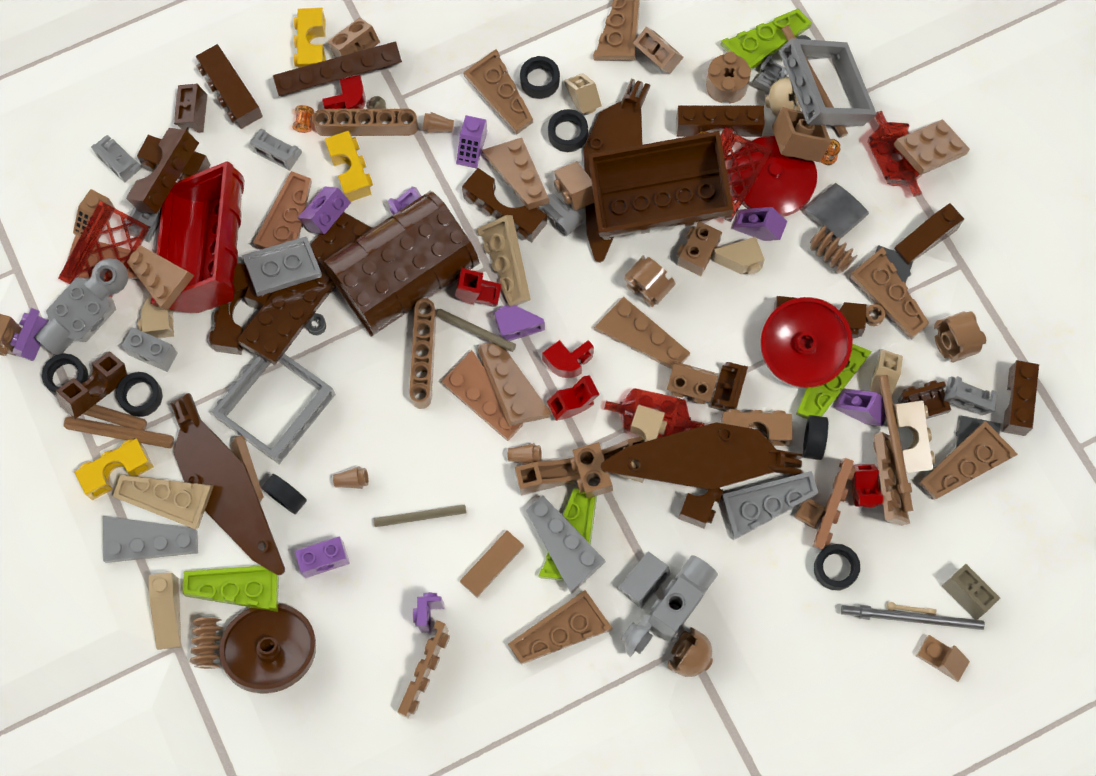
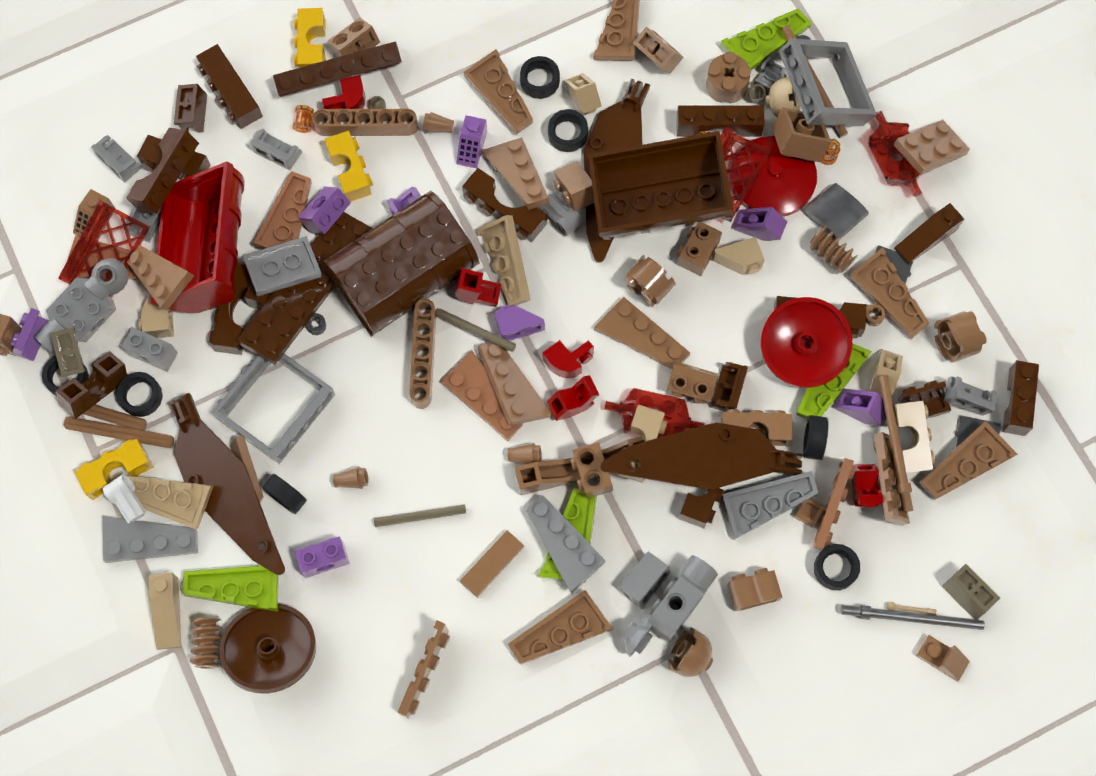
(67, 352): none -> dark tan hinge
(122, 494): none -> white piece
(422, 613): medium lavender bracket -> none
(754, 590): none -> medium nougat brick
(761, 93): none -> dark tan hinge

